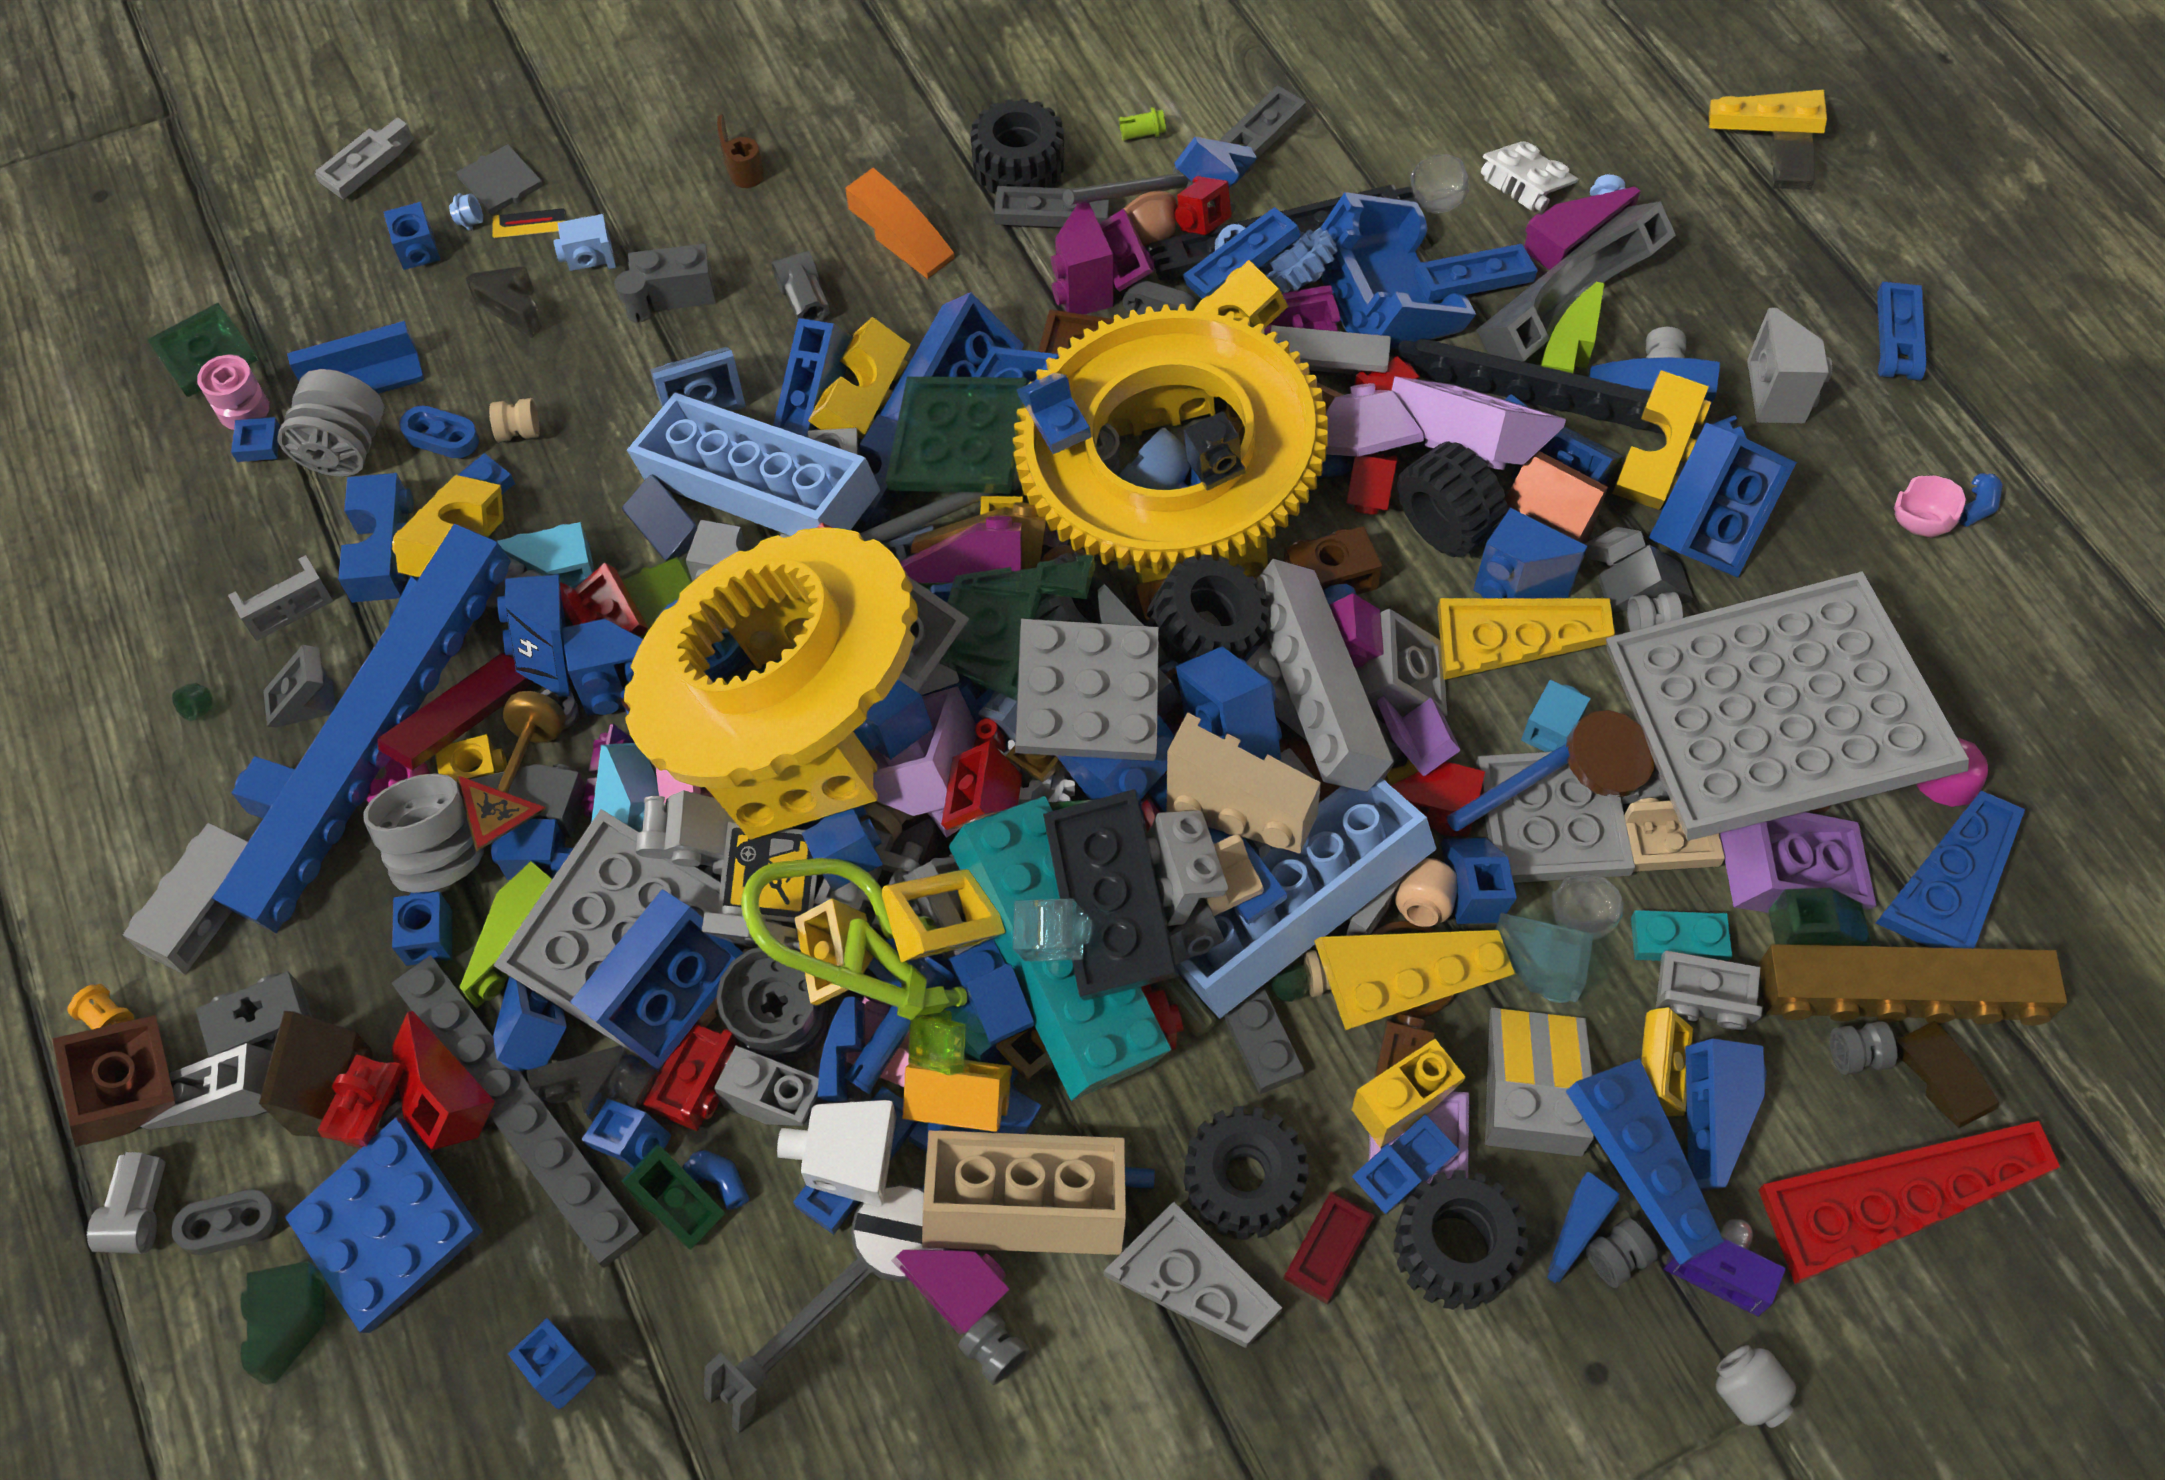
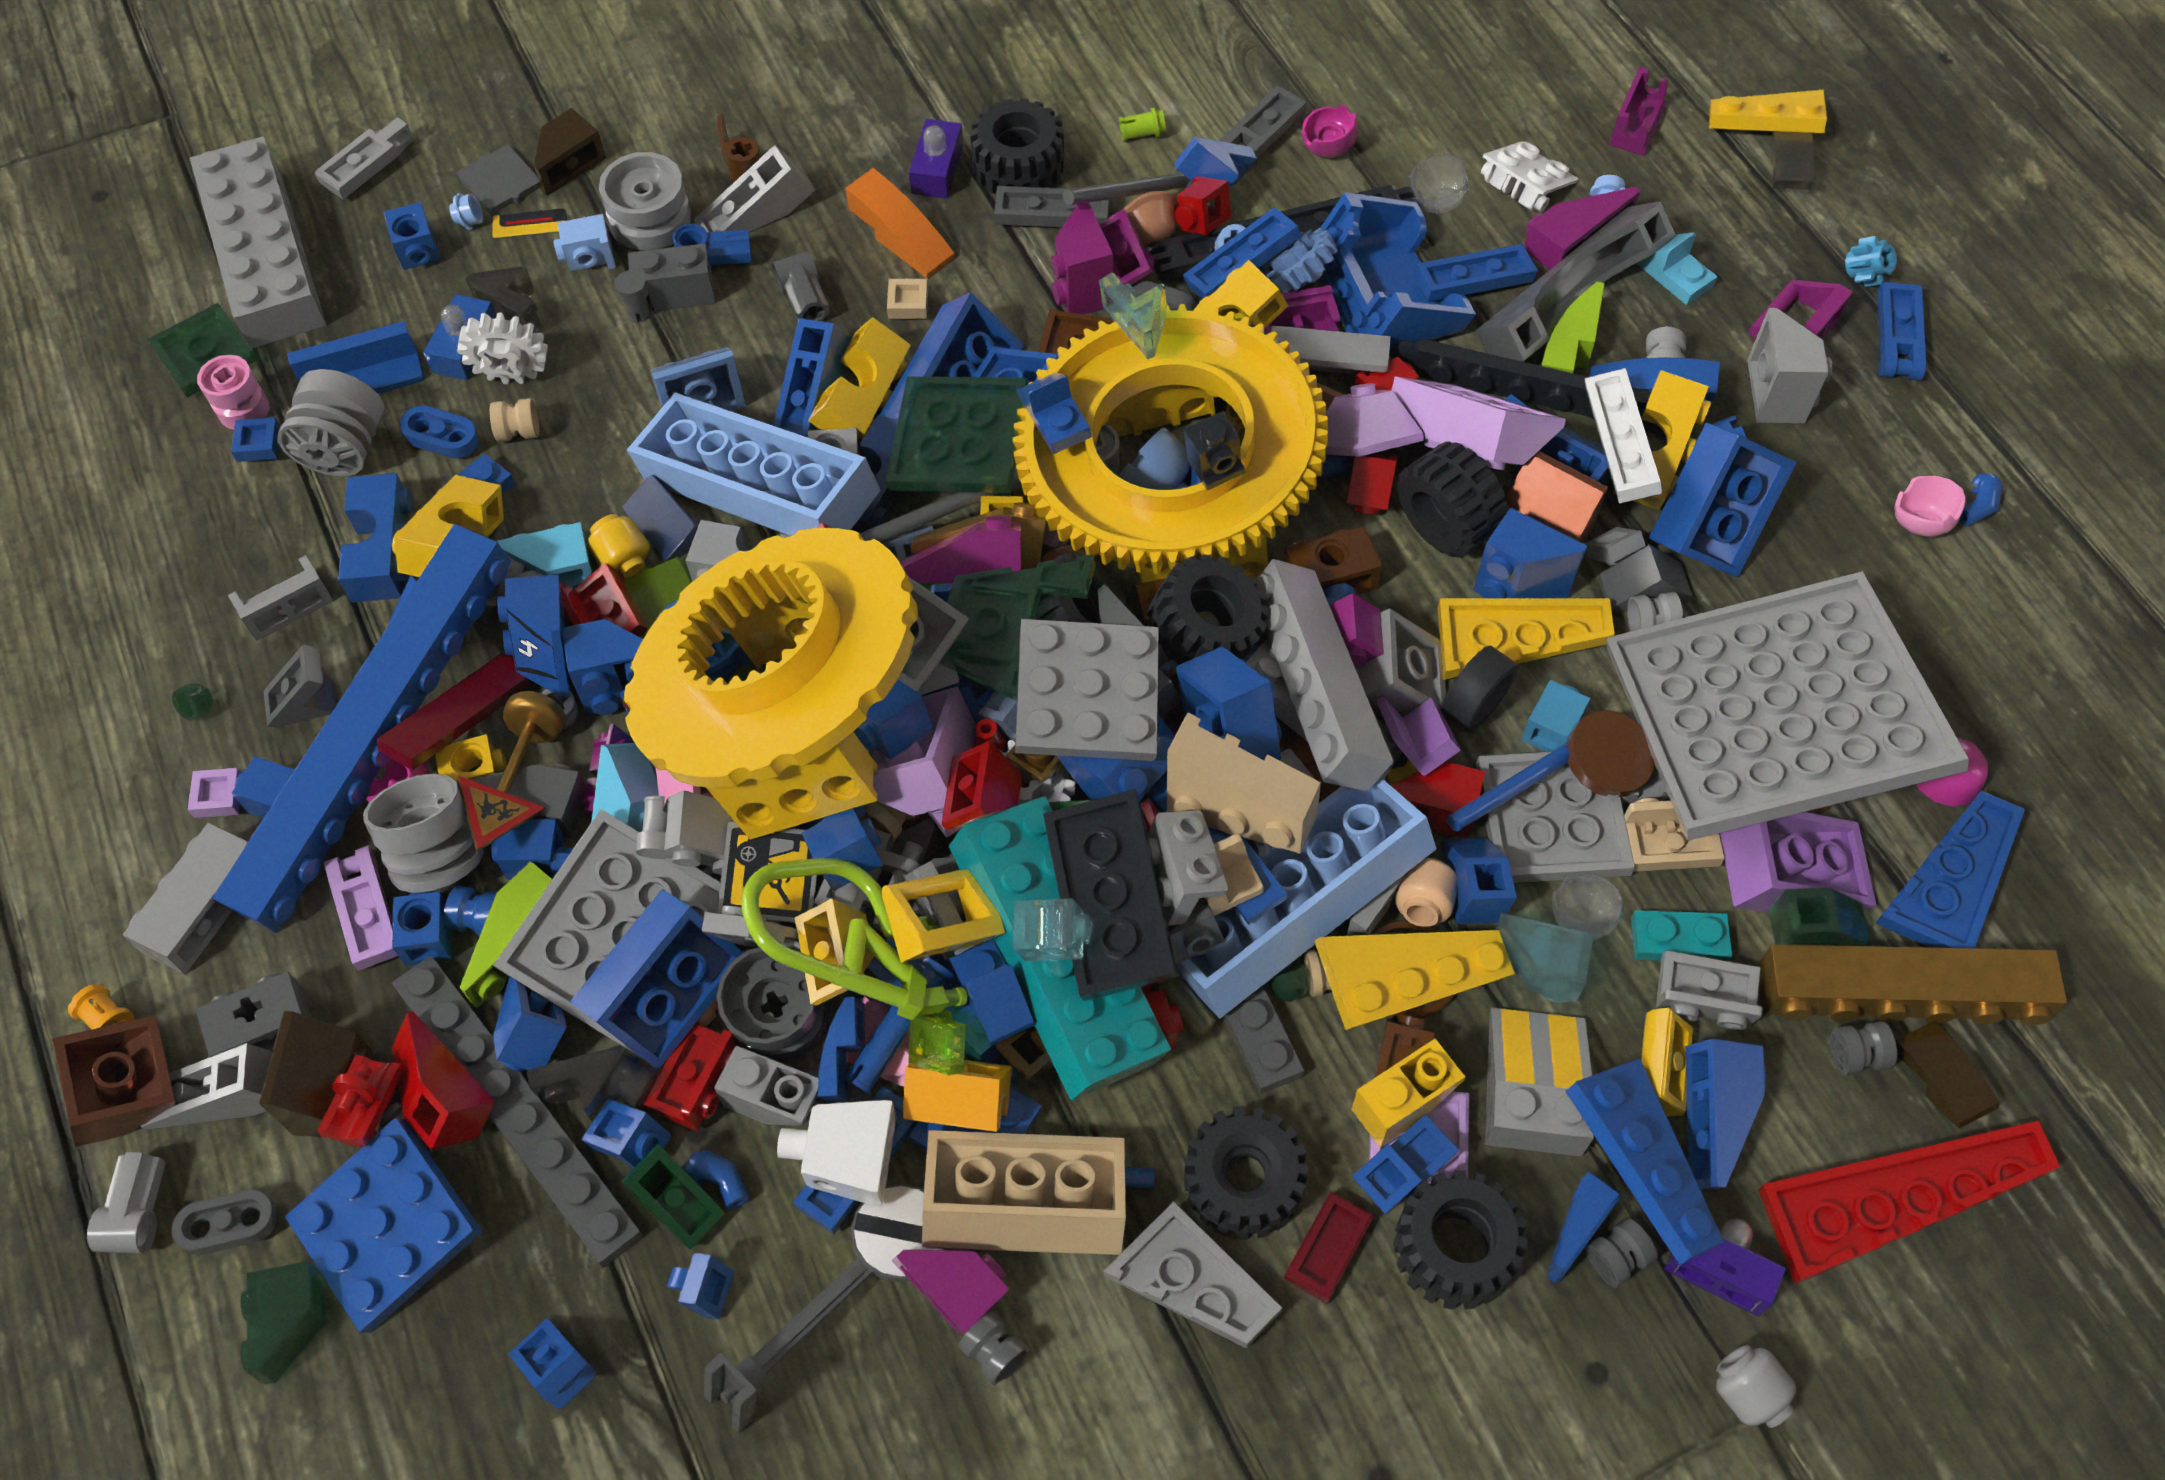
(212, 793): none -> lavender plate
(257, 242): none -> light grey brick
(362, 908): none -> lavender plate
(442, 347): none -> blue piece
(467, 909): none -> blue wheel
(502, 348): none -> white gear
(566, 150): none -> dark brown slope
(618, 544): none -> yellow head
(644, 200): none -> light grey wheel
(703, 1285): none -> blue tile
(722, 246): none -> blue piece
(759, 196): none -> light grey slope
(907, 299): none -> tan plate
(936, 158): none -> dark purple piece
(1137, 316): none -> clear light blue slope
(1330, 131): none -> dark pink hair
(1479, 688): none -> black tyre
(1623, 436): none -> white plate
(1639, 114): none -> magenta hinge
(1679, 270): none -> medium azure slope
(1825, 298): none -> magenta tile
(1871, 261): none -> dark azure gear

